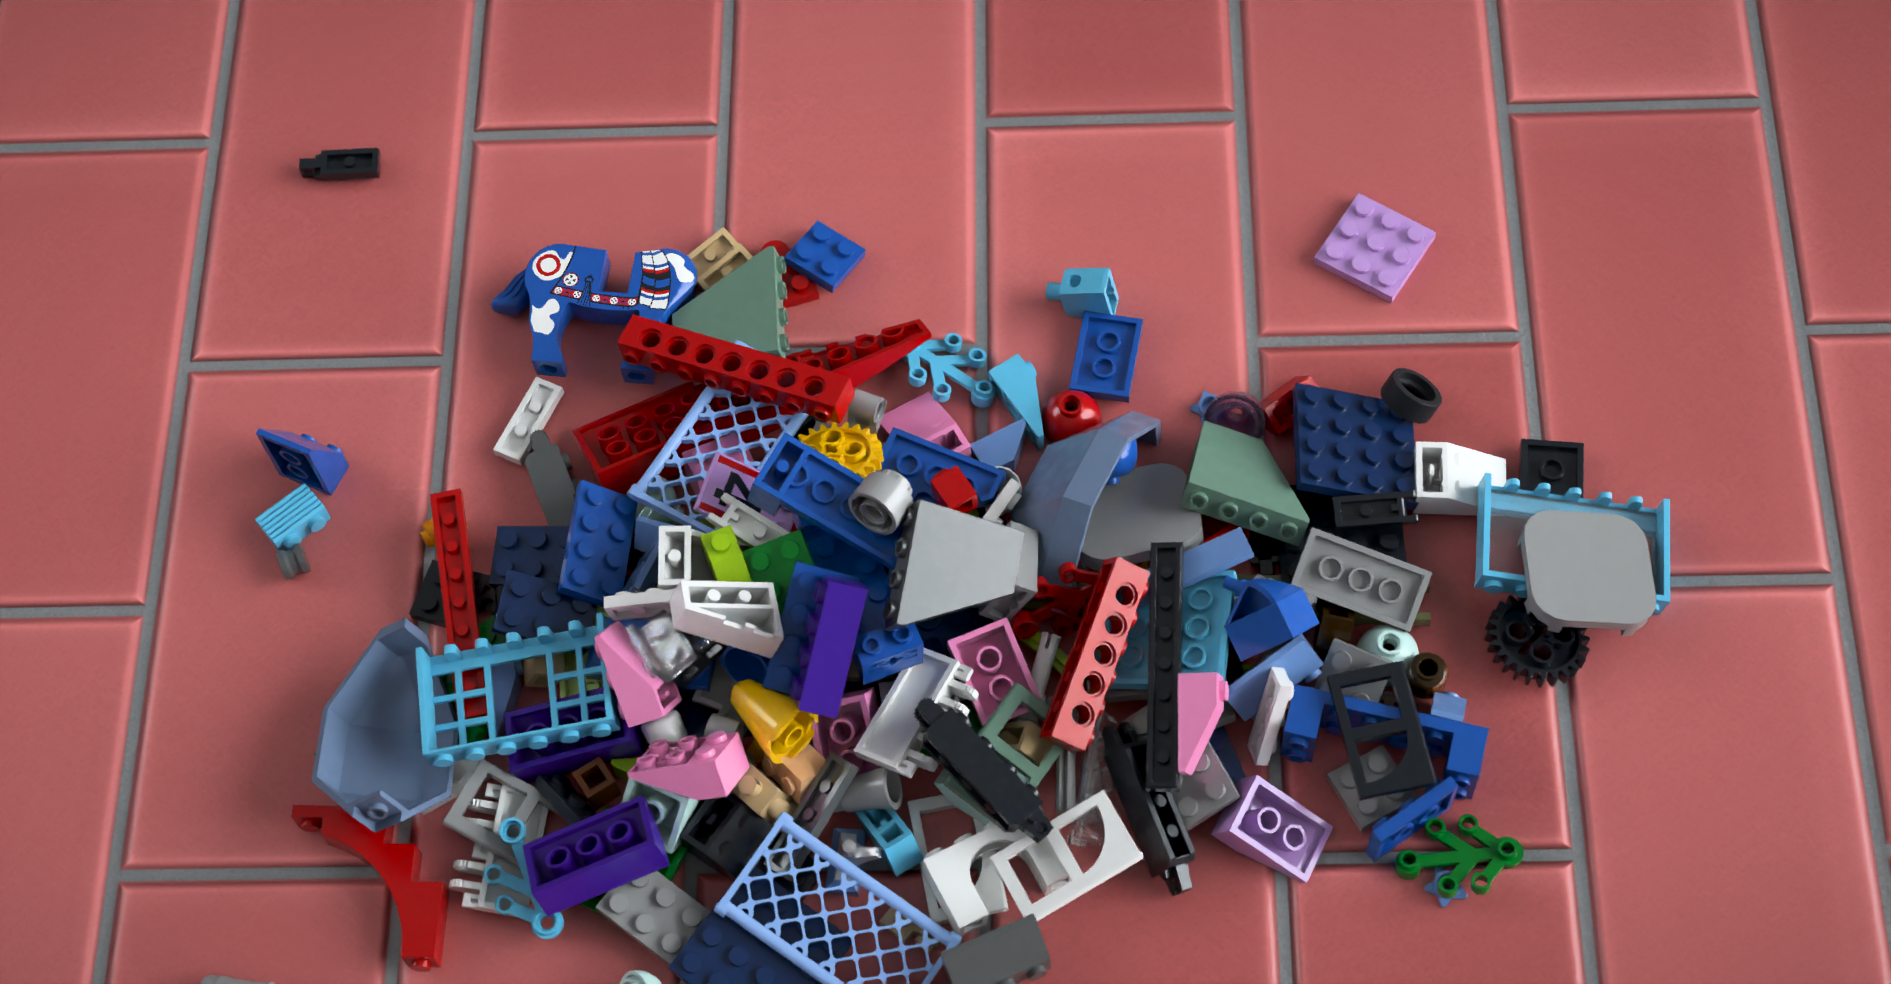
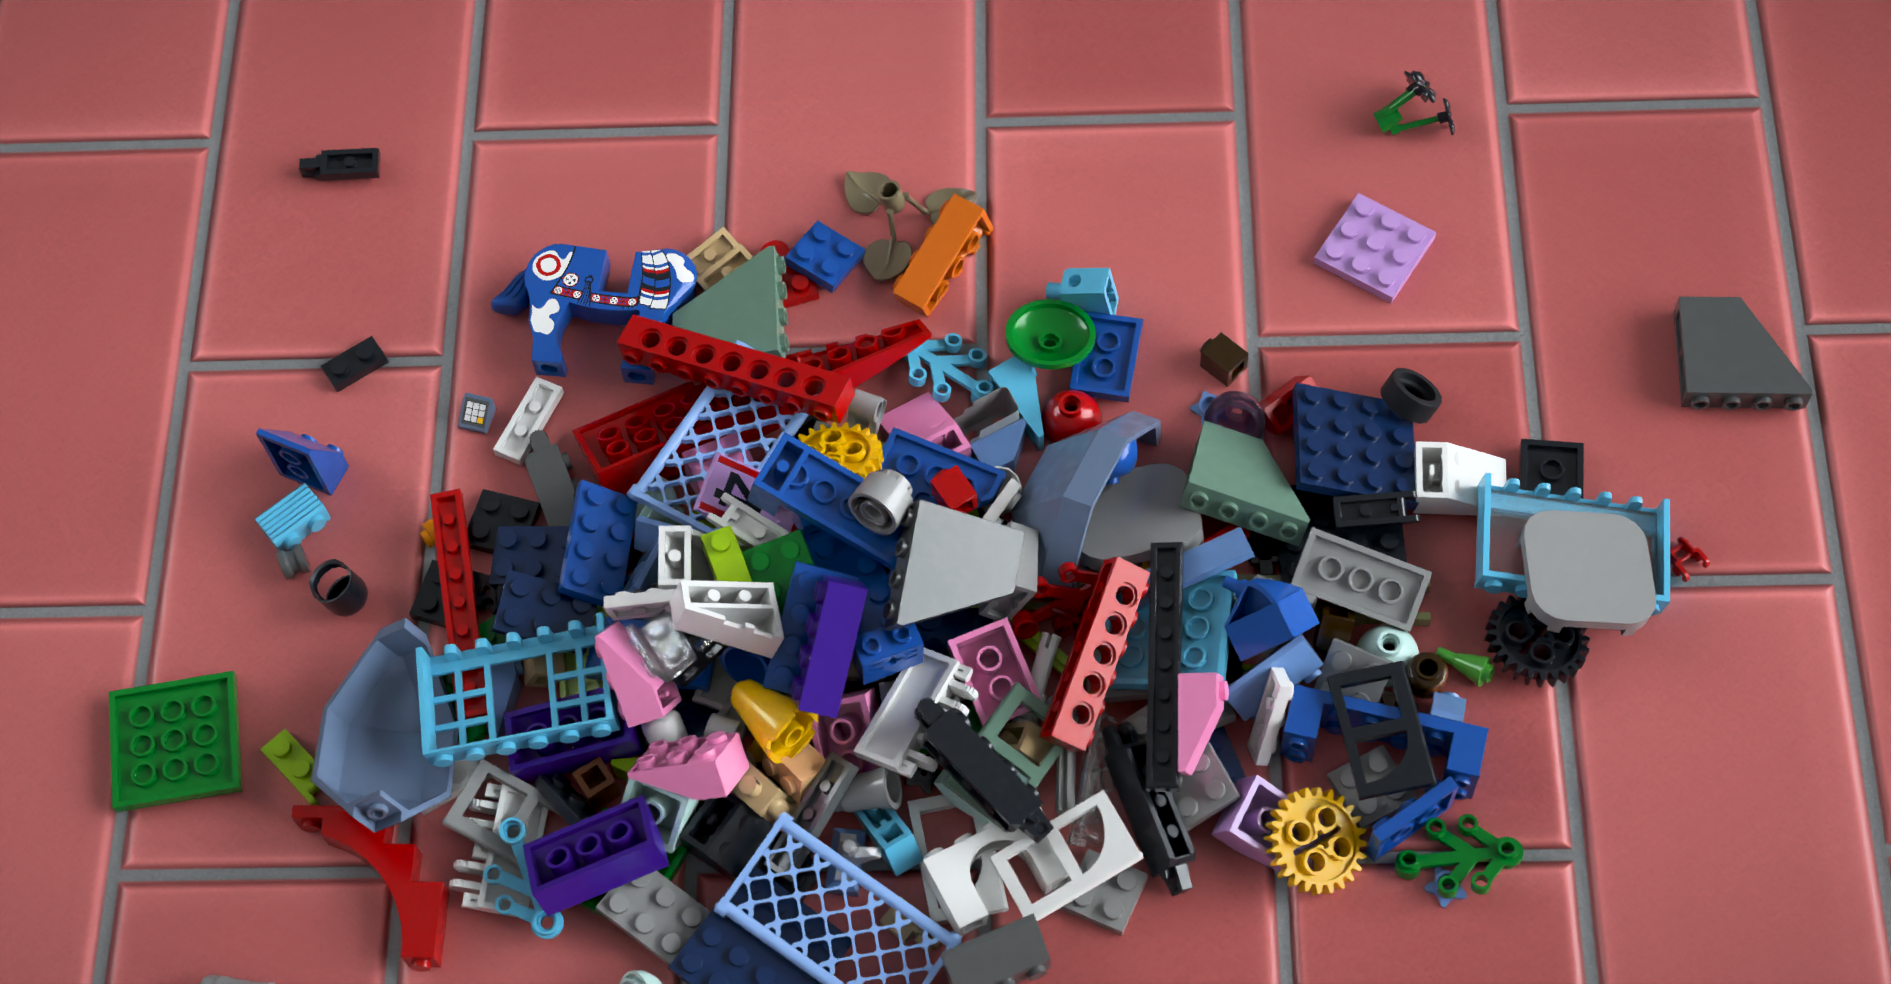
(174, 741): none -> green plate
(293, 763): none -> lime hinge
(345, 595): none -> black helmet
(354, 364): none -> black plate
(476, 413): none -> slope
(498, 510): none -> black plate
(870, 189): none -> dark tan plant
(924, 782): none -> black plate
(942, 254): none -> orange wedge
(986, 407): none -> light grey piece
(1050, 334): none -> green dish
(1111, 901): none -> light grey plate
(1223, 359): none -> dark brown brick
(1329, 869): none -> yellow gear
(1389, 115): none -> plant
(1474, 667): none -> bright green cone
(1690, 552): none -> red piece
(1732, 359): none -> dark grey slope

